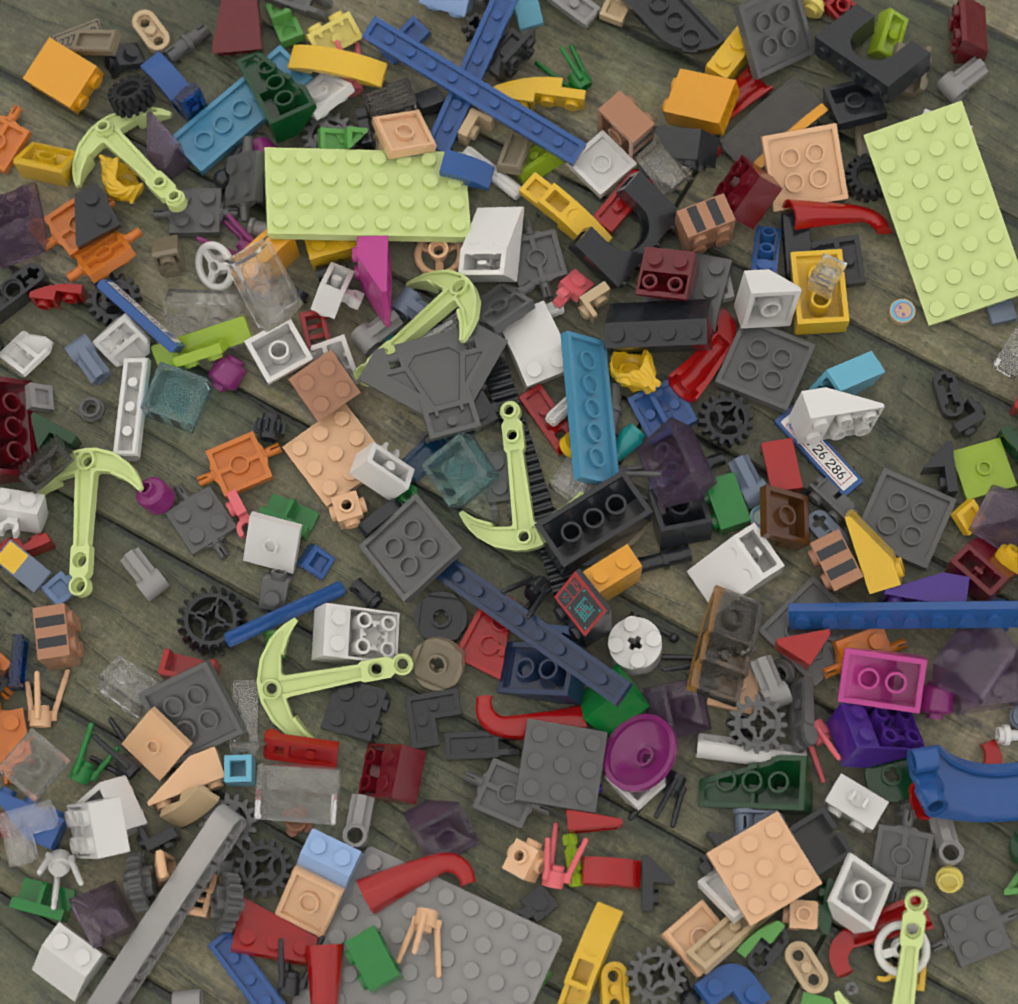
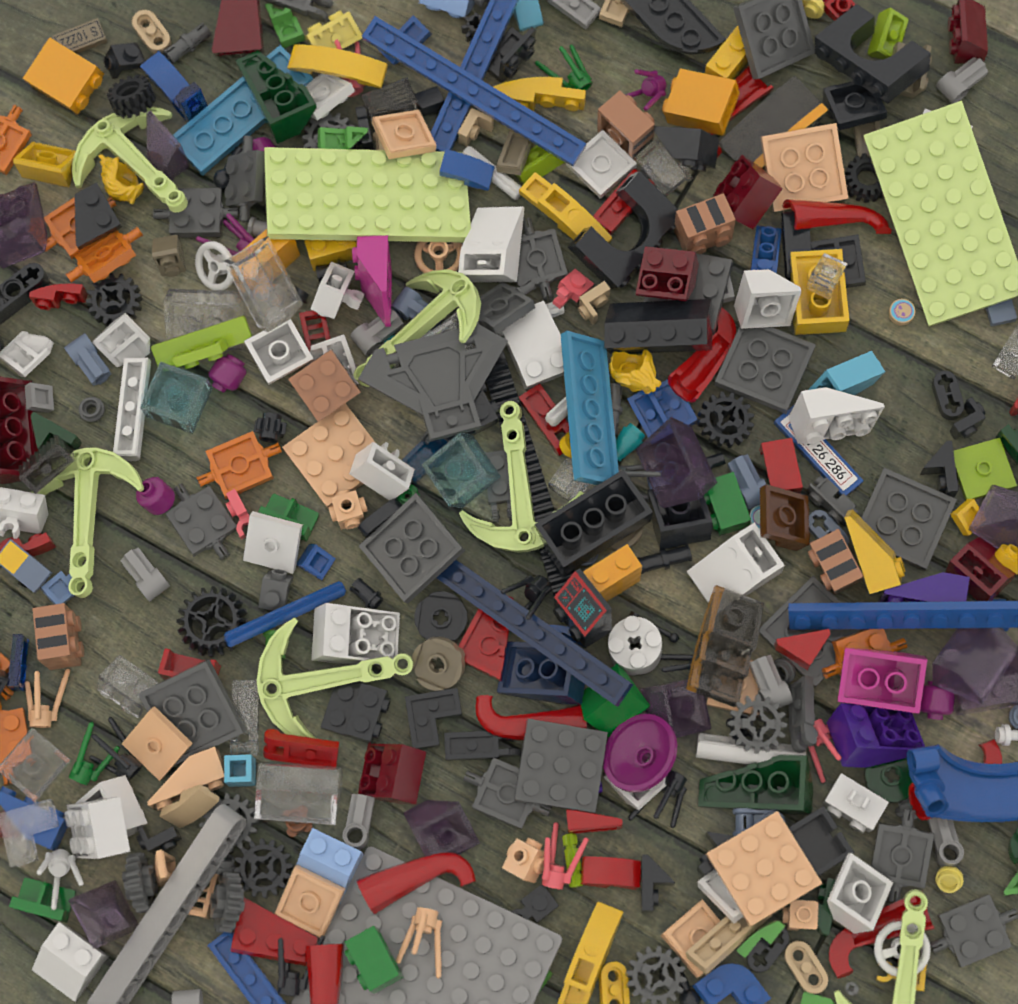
(96, 42): dark tan tile -> none
(140, 316): blue tile -> none
(652, 86): none -> magenta plant

